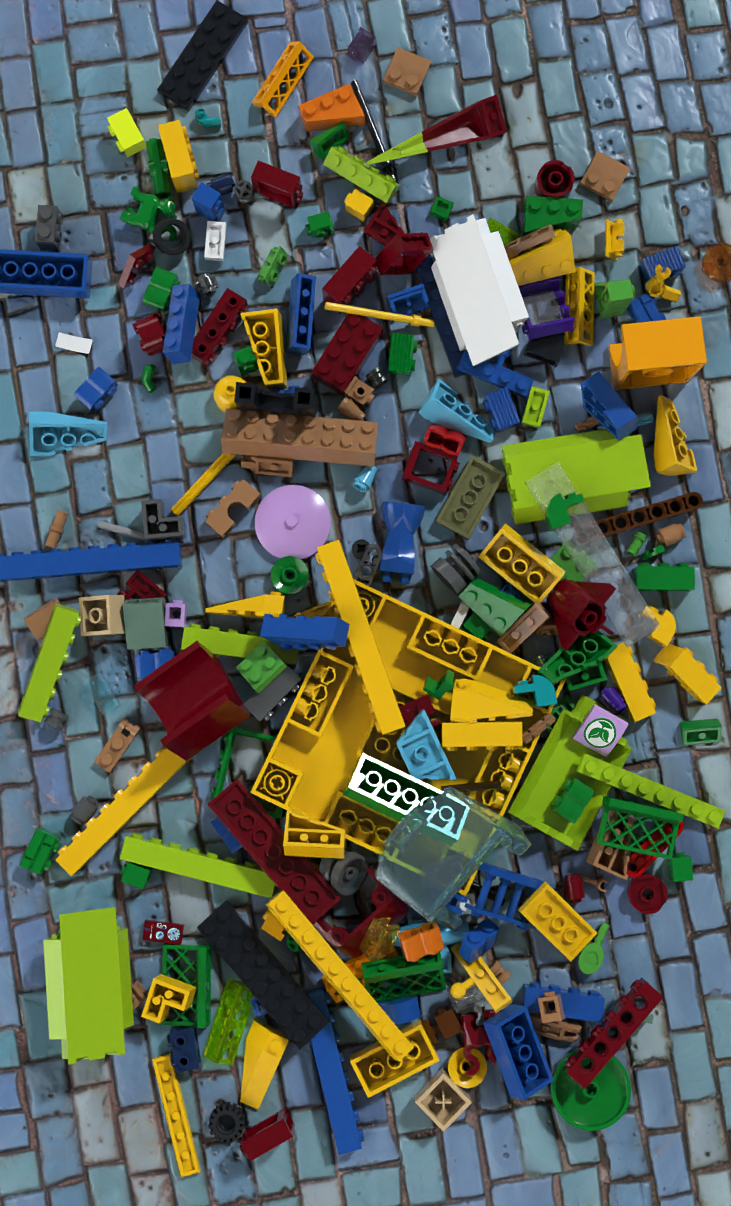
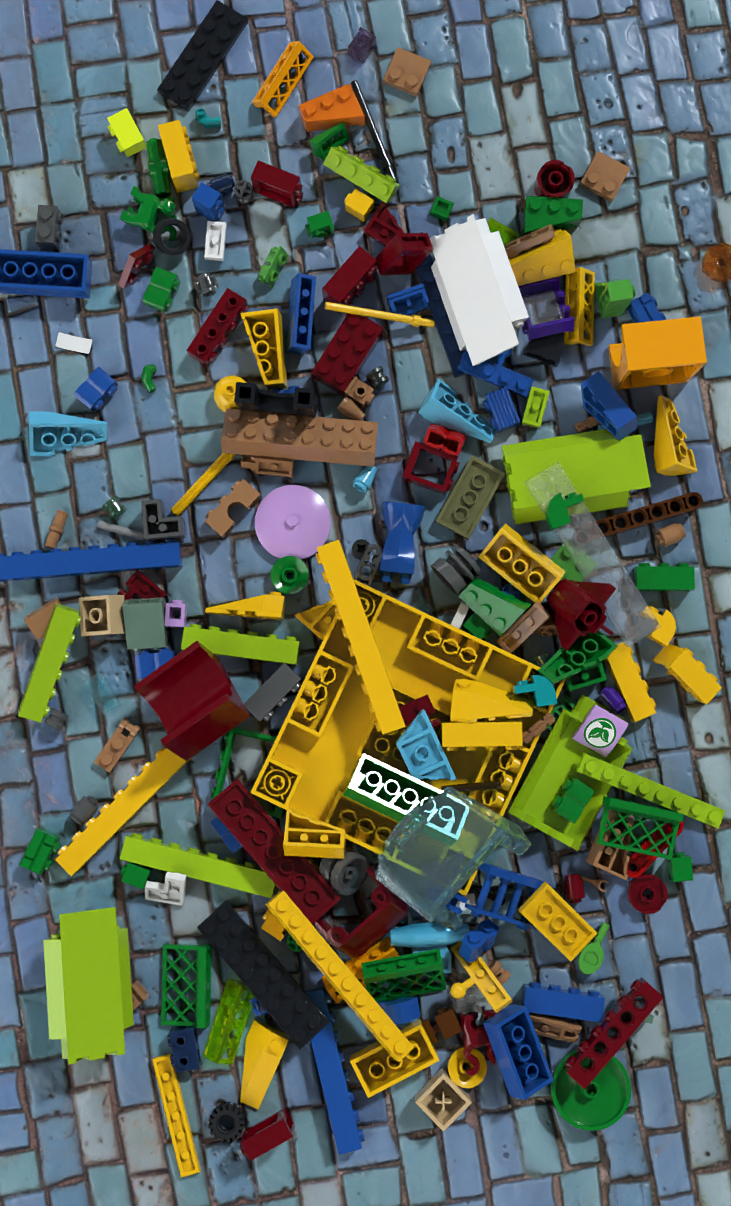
(114, 507): none -> clear green wheel
(151, 333): dark red brick -> none
(163, 932): dark red tile -> none
(167, 993): yellow brick -> none
(171, 892): none -> white plate
(181, 324): blue brick -> none
(245, 360): green brick -> none
(261, 667): bright green plate -> none
(305, 632): blue wedge -> none
(379, 939): clear yellow hinge -> none
(401, 354): green brick -> none
(421, 941): orange brick -> none
(439, 688): green bracket -> none
(472, 124): dark red plate -> none
(547, 1013): medium nougat brick -> none
(614, 246): yellow hinge -> none
(636, 543): bright green pin -> none
(653, 552): green tile -> none
(656, 286): yellow bar -> none
(668, 258): blue brick -> none
(700, 731): green slope -> none

